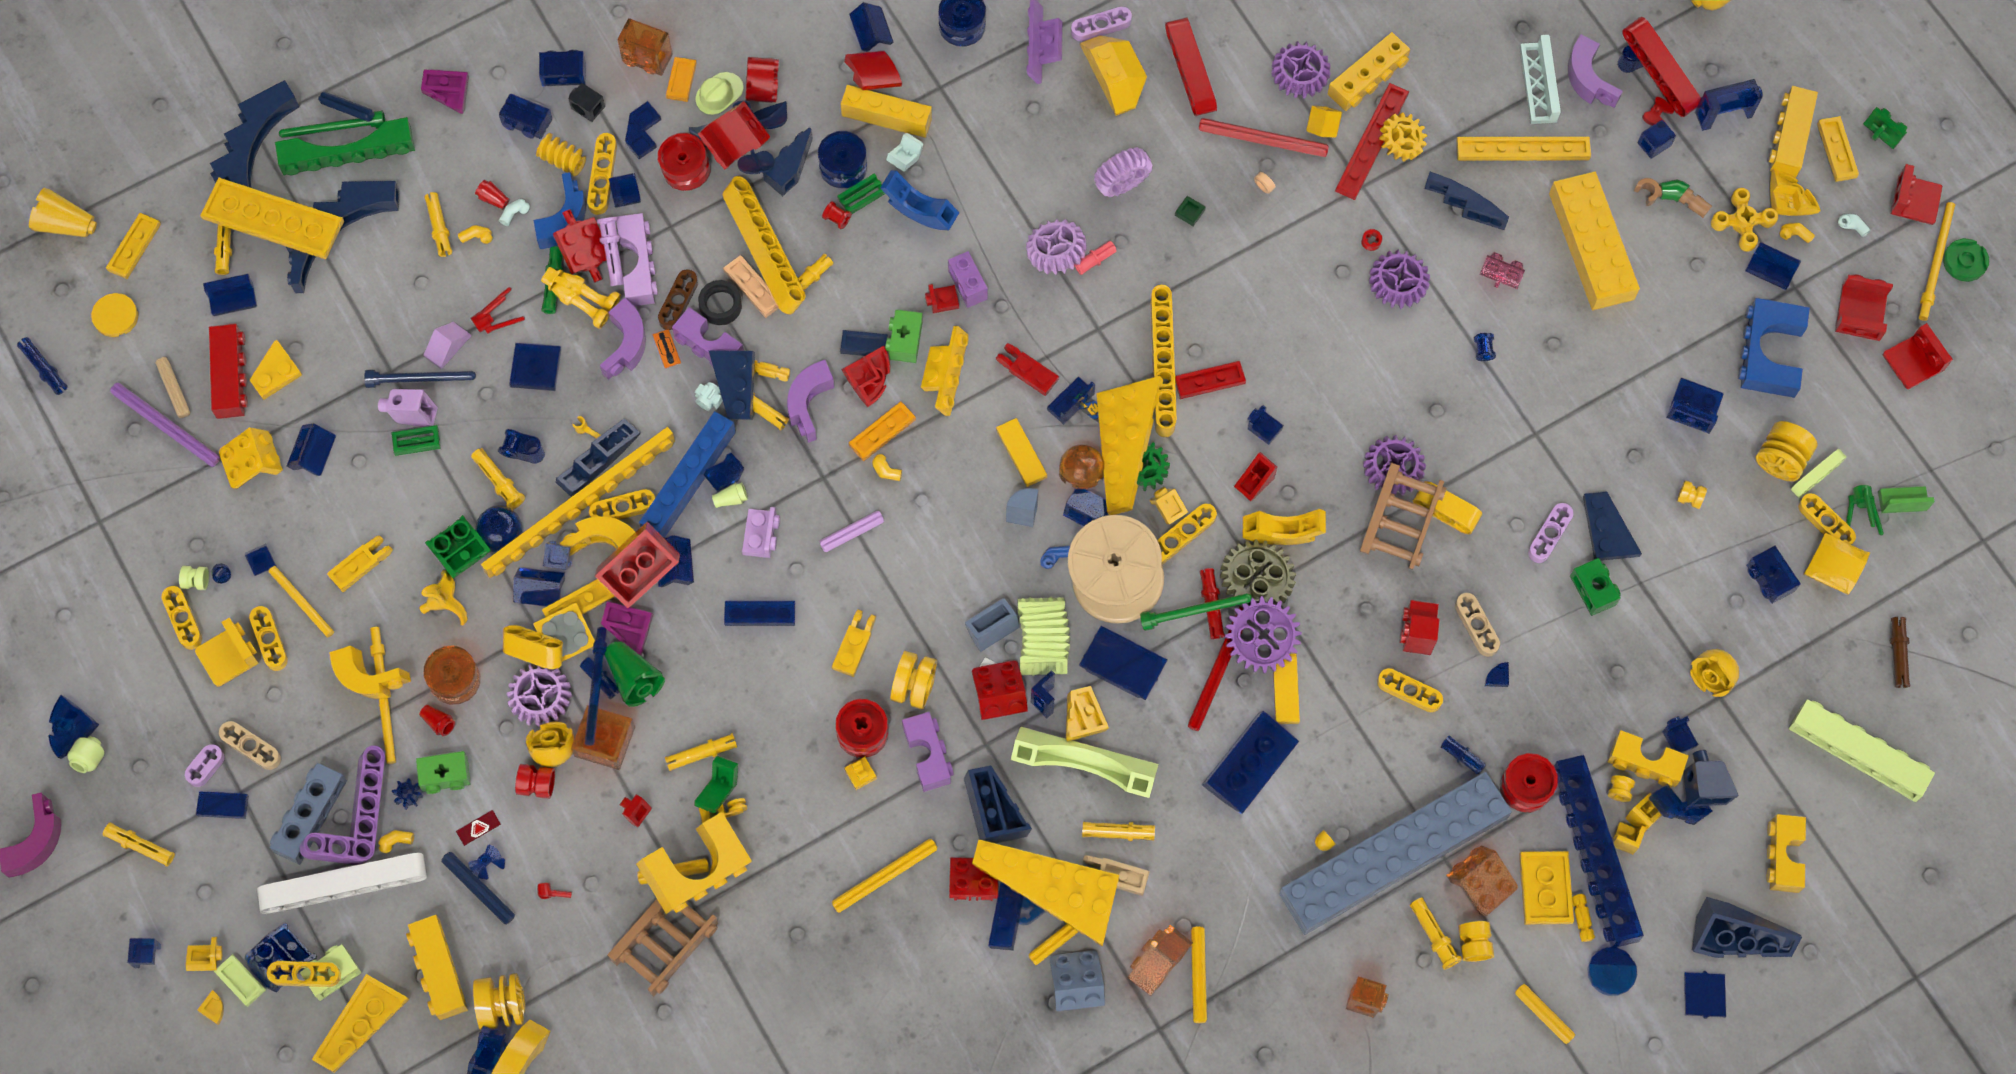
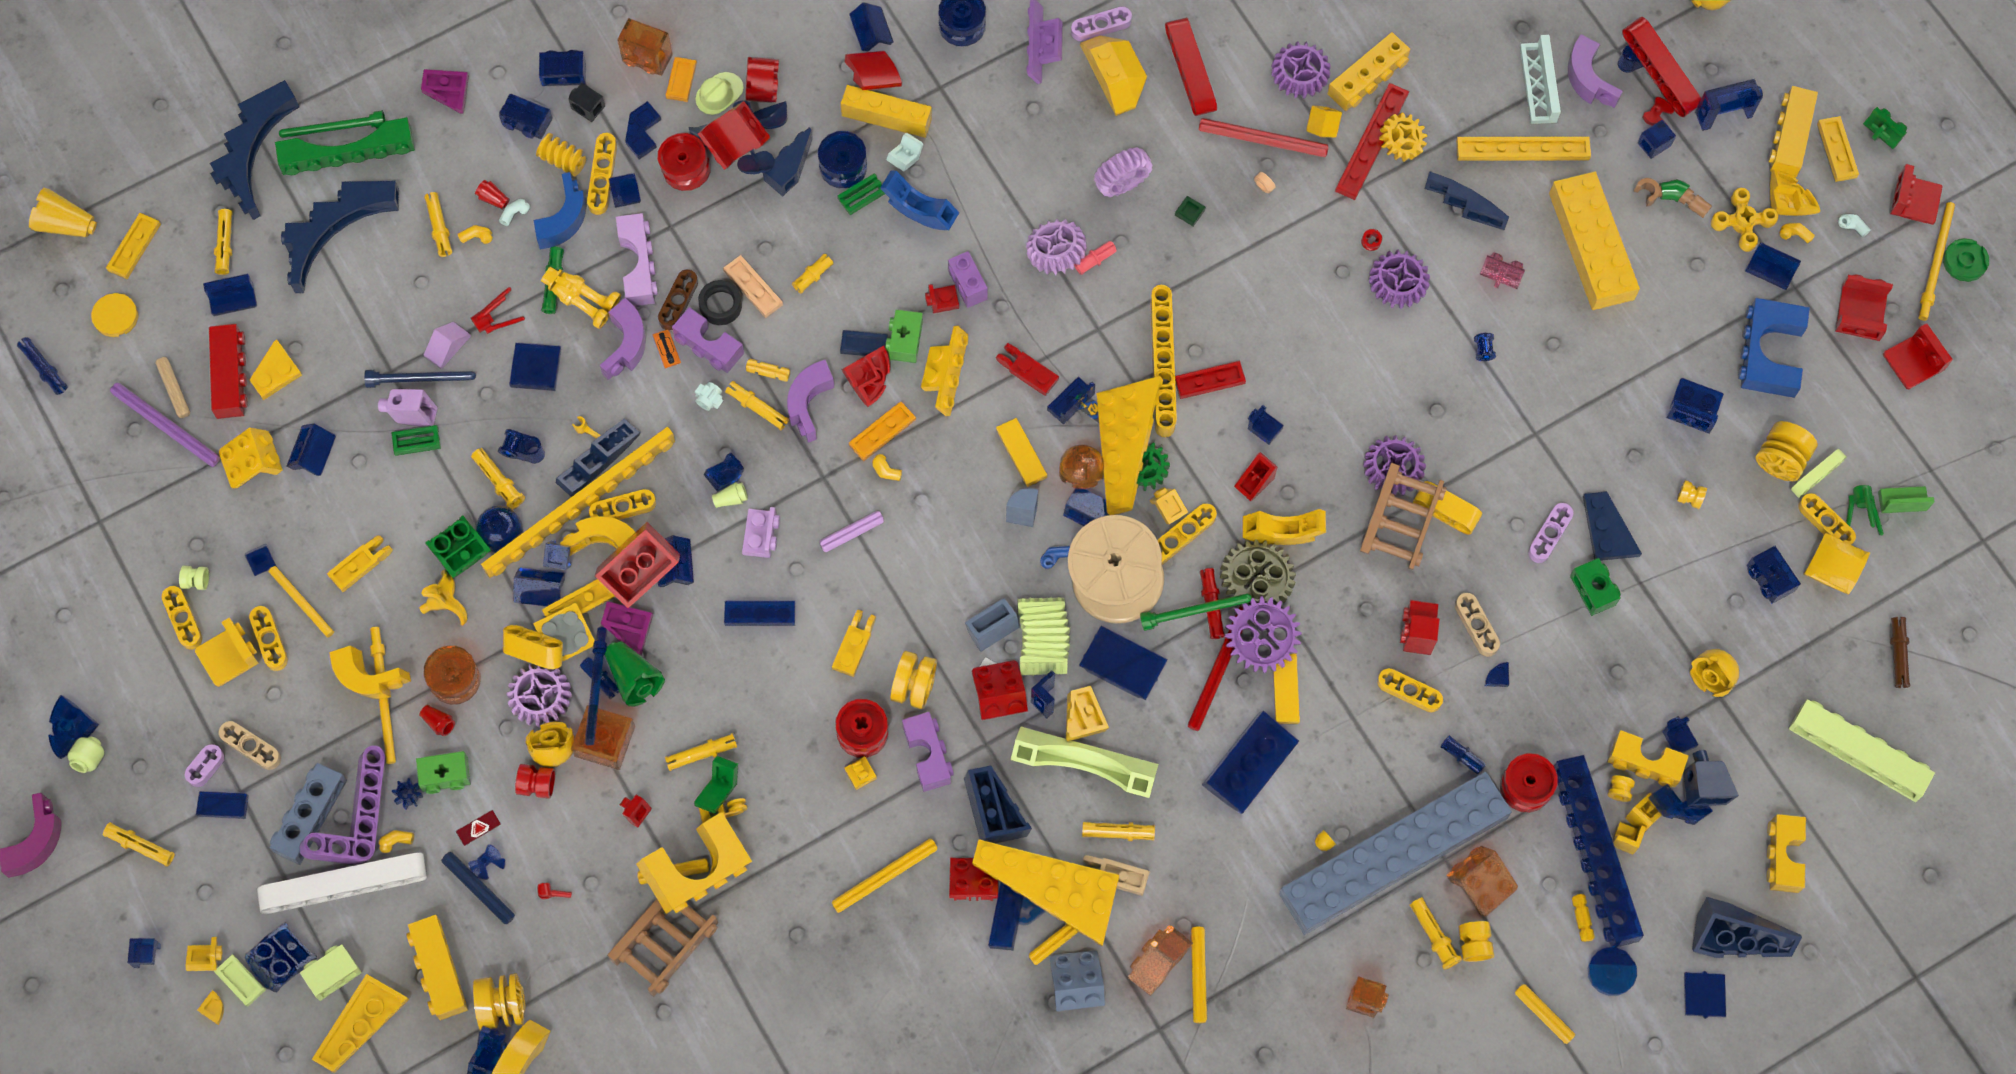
(223, 576): clear blue hinge -> none
(272, 218): yellow tile -> none
(286, 967): yellow beam -> none
(346, 106): dark blue axle -> none
(581, 245): red plate -> none
(610, 239): lavender pin -> none
(689, 474): blue brick -> none
(735, 381): dark blue wing -> none
(764, 245): yellow beam -> none
(836, 215): red bush -> none
(1546, 887): yellow tile -> none

